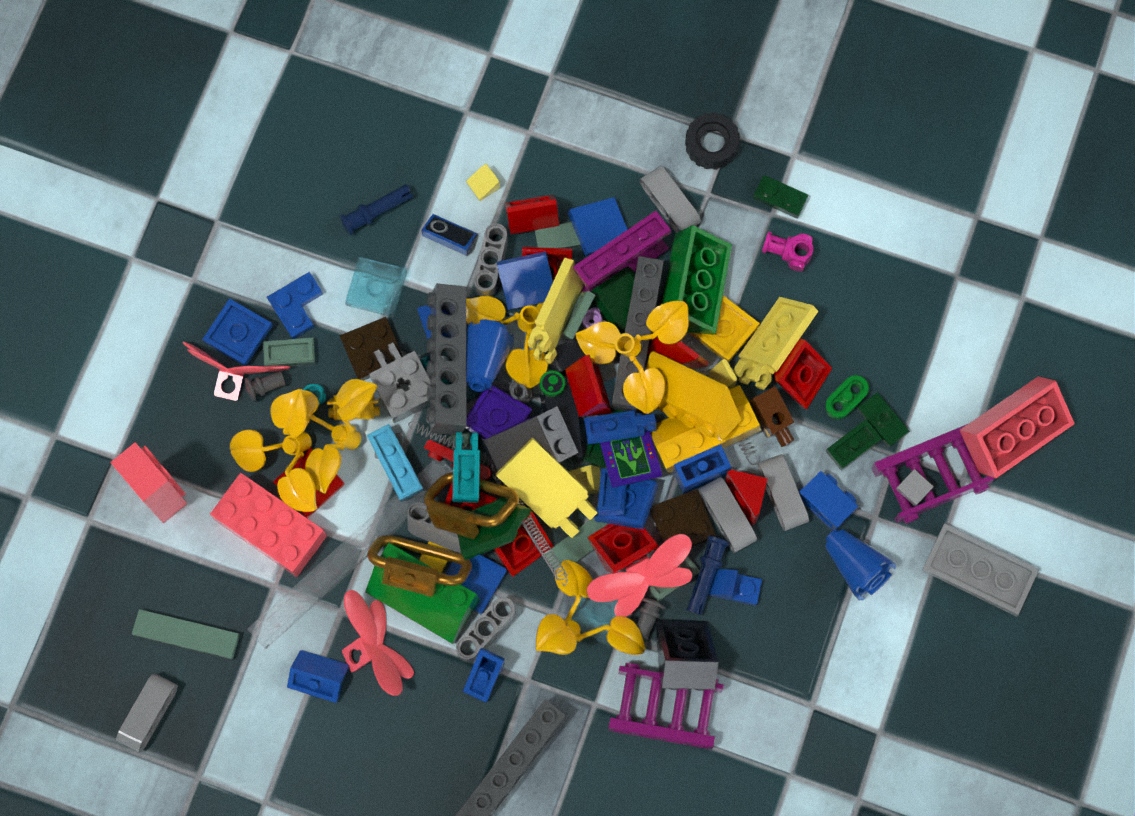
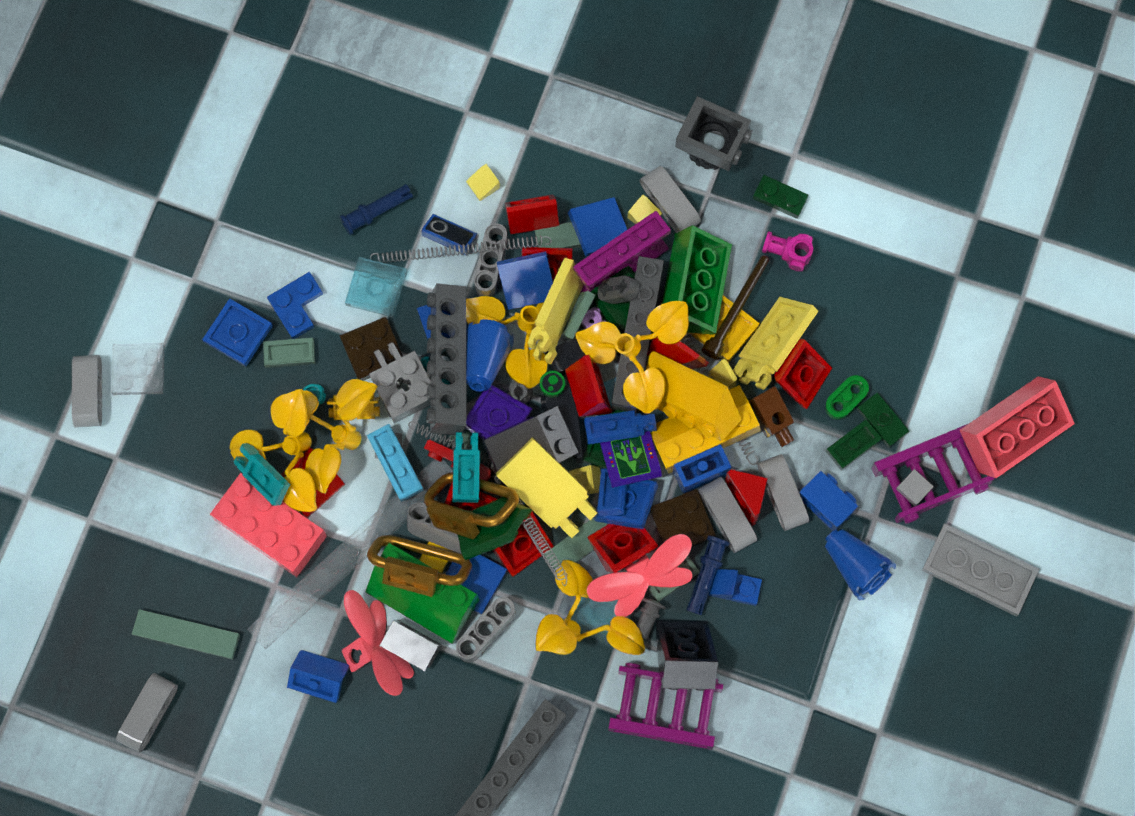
(87, 391): none -> light grey beam
(137, 368): none -> clear plate
(150, 481): coral brick -> none
(236, 372): coral piece -> none
(261, 474): none -> teal hinge
(264, 384): dark grey pin -> none
(396, 254): none -> light grey piece
(410, 645): none -> hinge
(484, 675): blue slope -> none
(618, 289): none -> dark grey beam
(642, 209): none -> light yellow slope
(686, 143): none -> dark grey window
(714, 347): none -> dark brown piece

